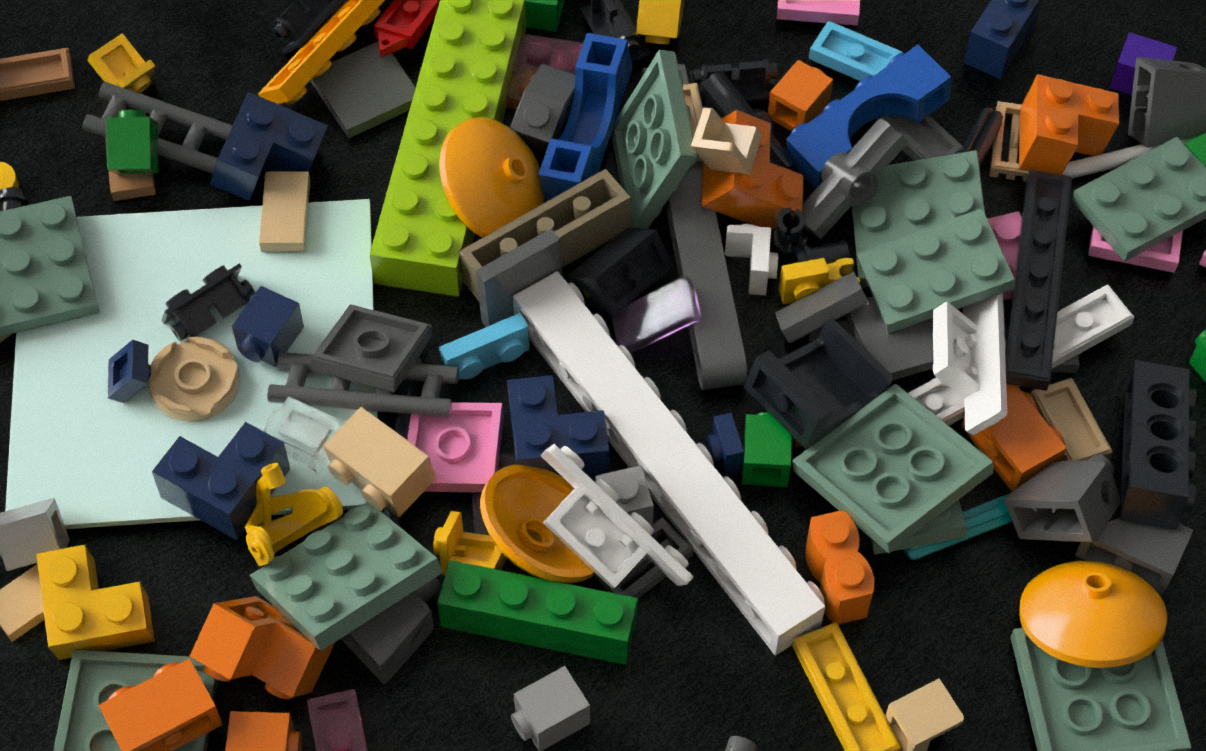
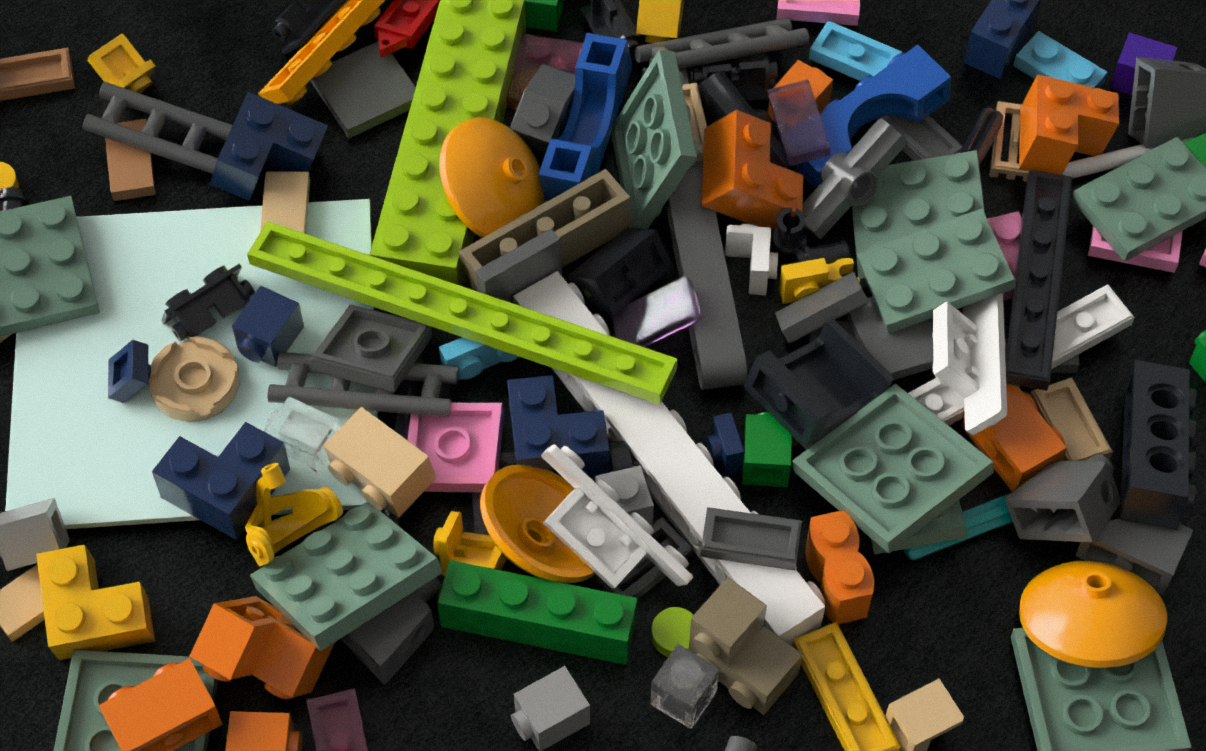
(132, 143): green brick -> none
(464, 312): none -> lime plate
(619, 456): none -> black tile
(670, 629): none -> lime tile
(684, 686): none -> clear brick
(724, 144): tan panel -> none
(727, 43): none -> dark grey bar
(750, 657): none -> dark tan brick
(751, 538): none -> dark grey tile
(799, 122): none -> clear purple tile
(1052, 59): none -> medium azure plate

